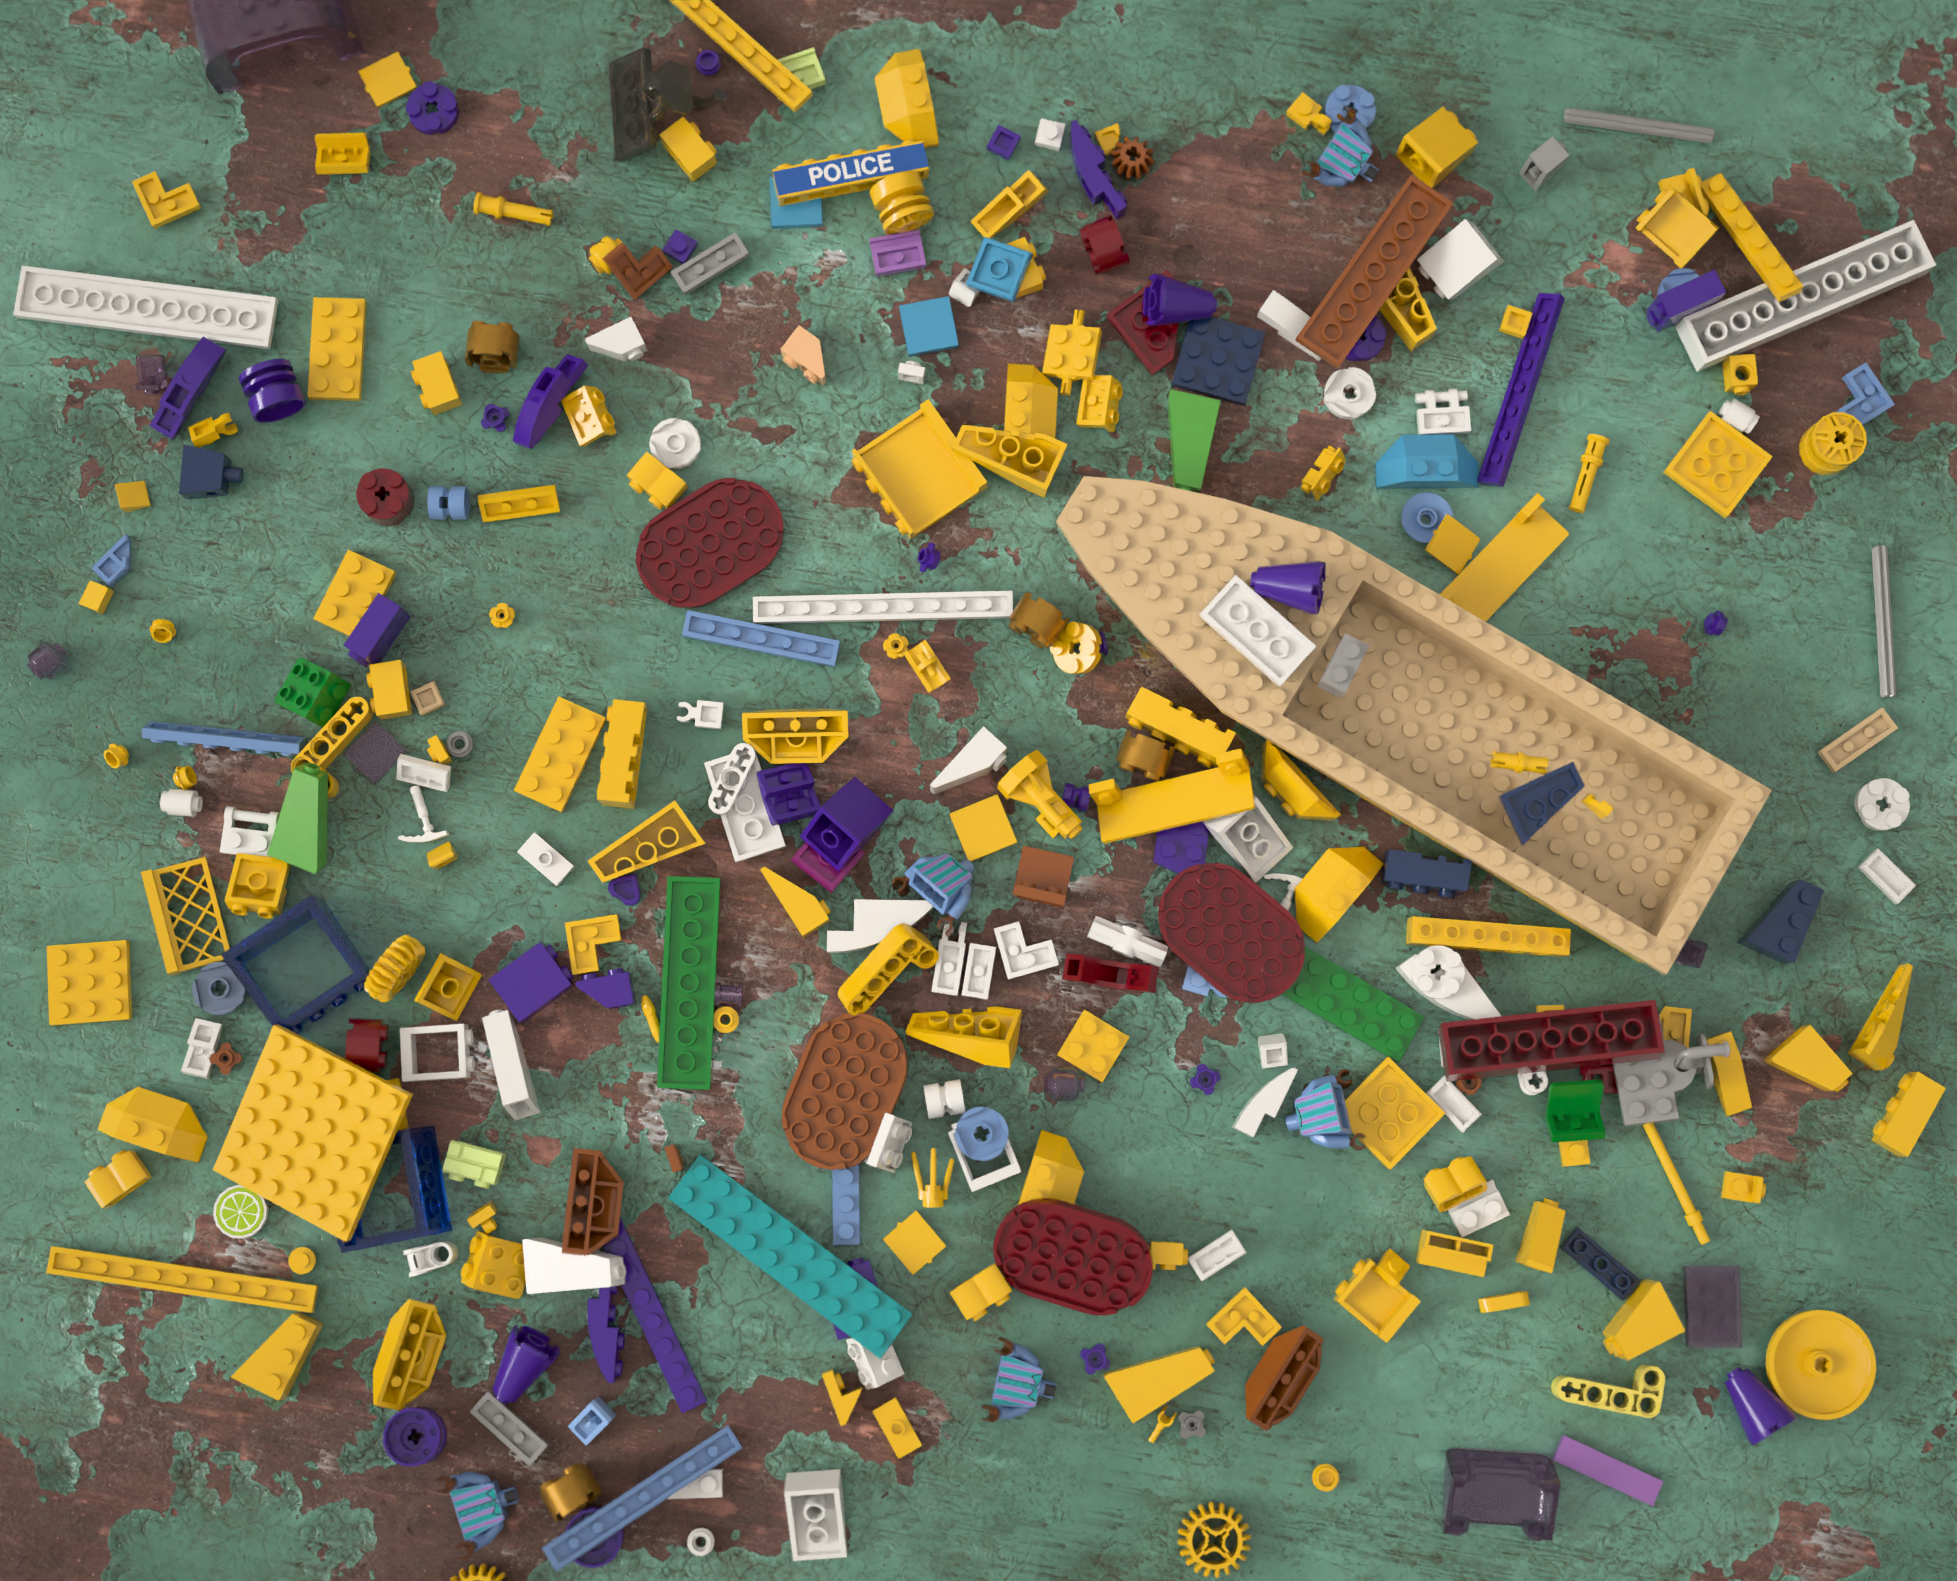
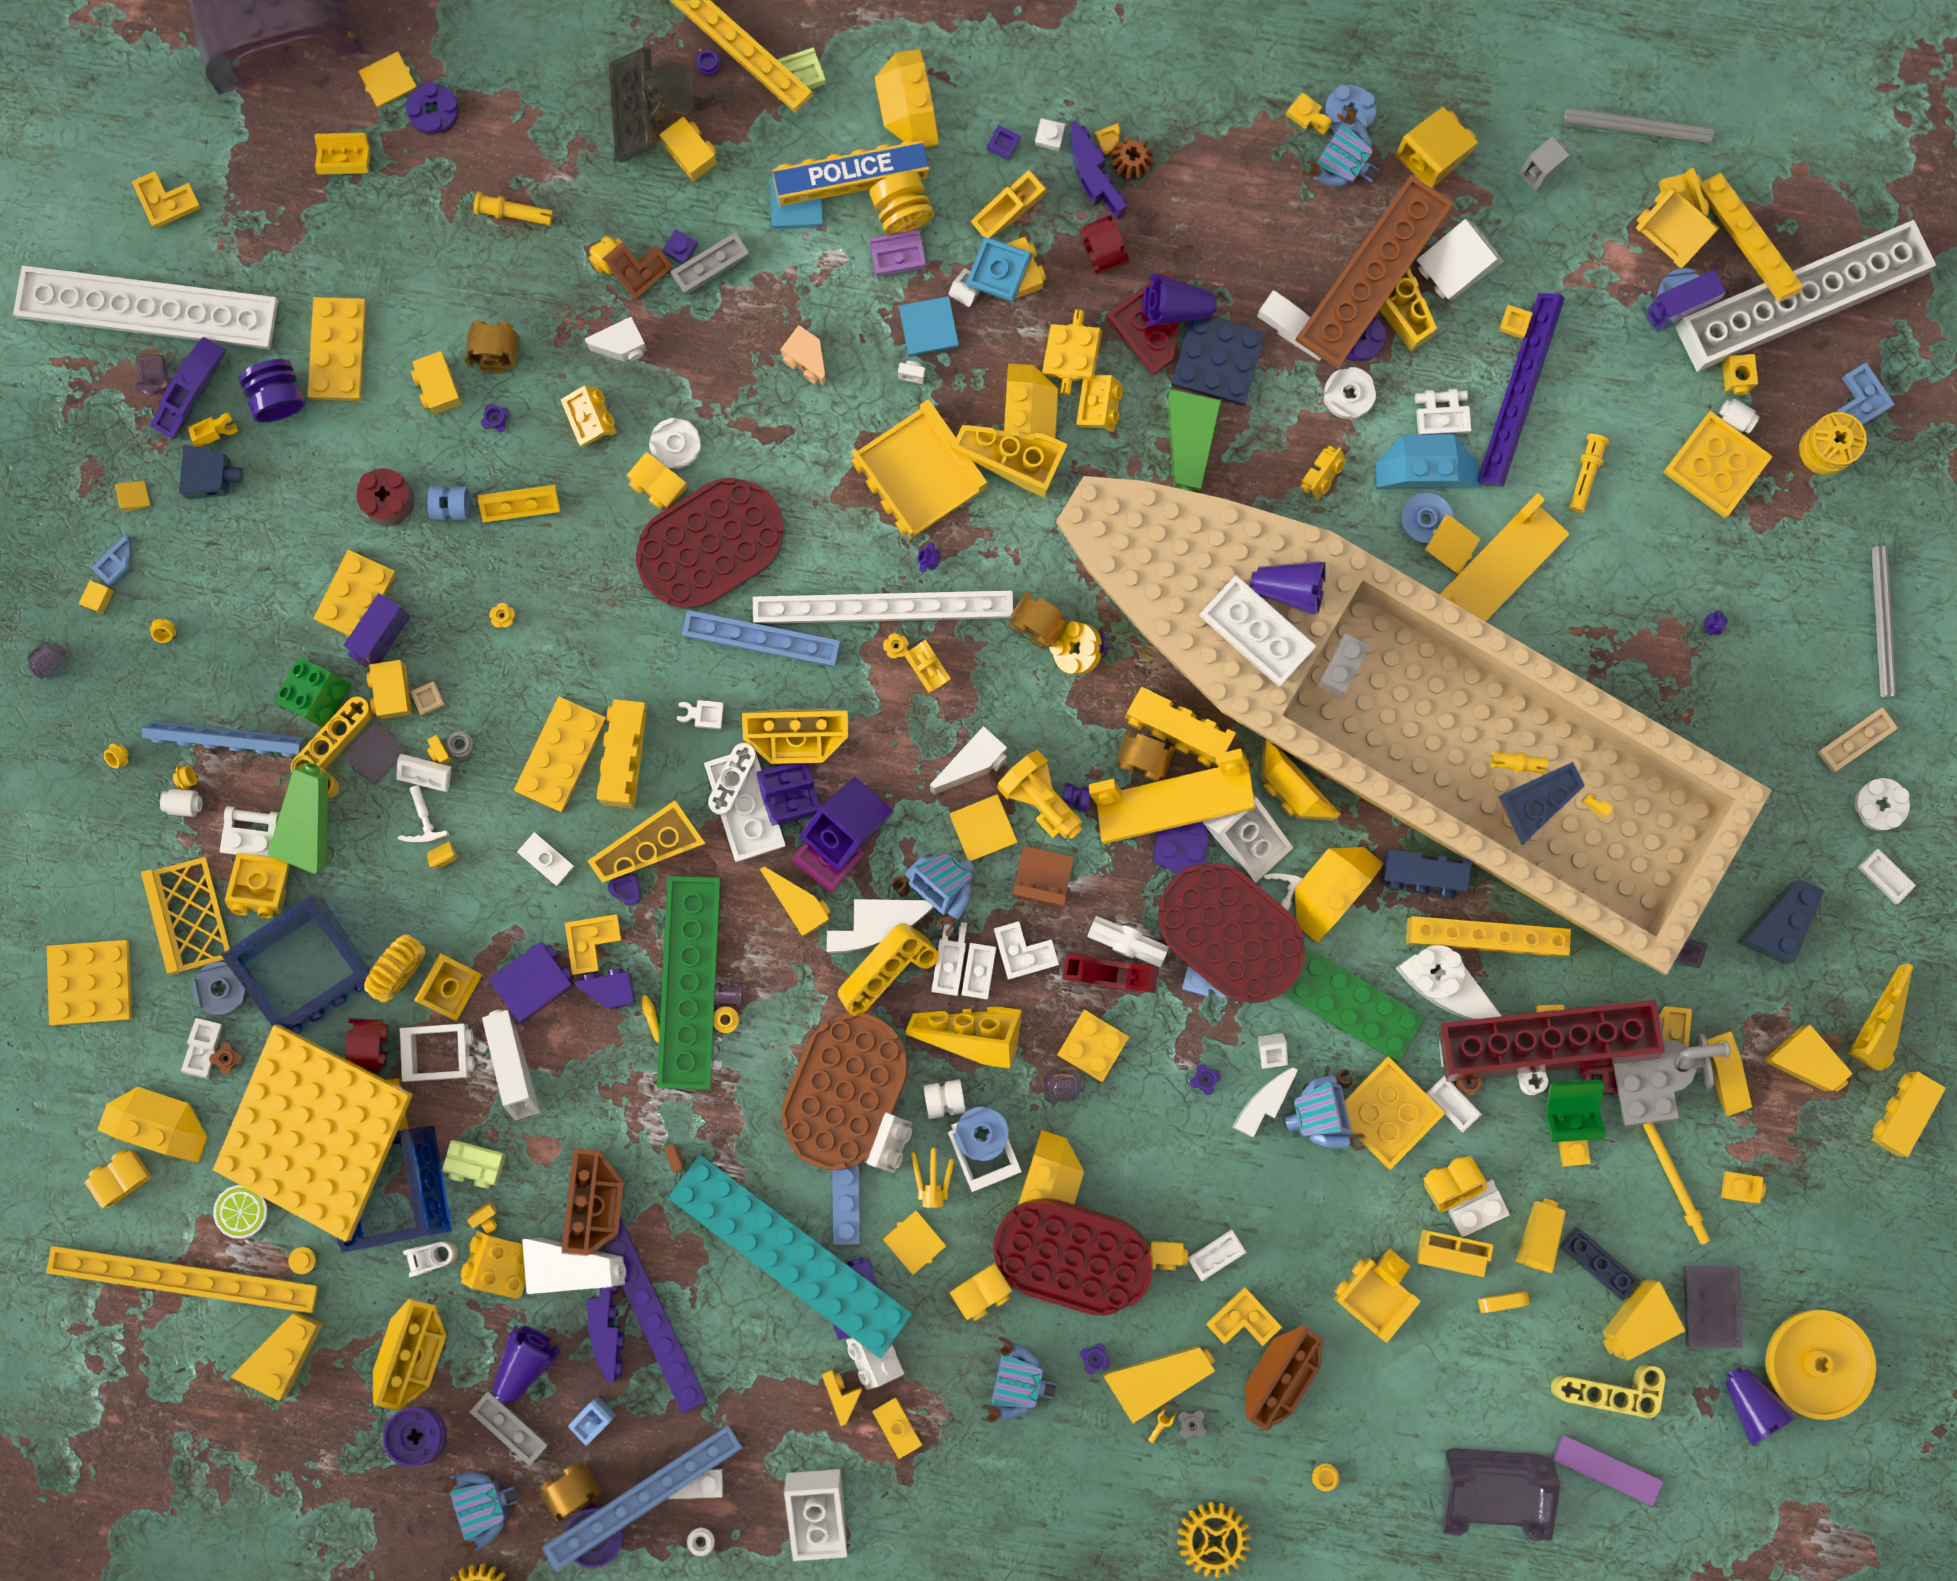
(541, 406): dark purple slope -> none

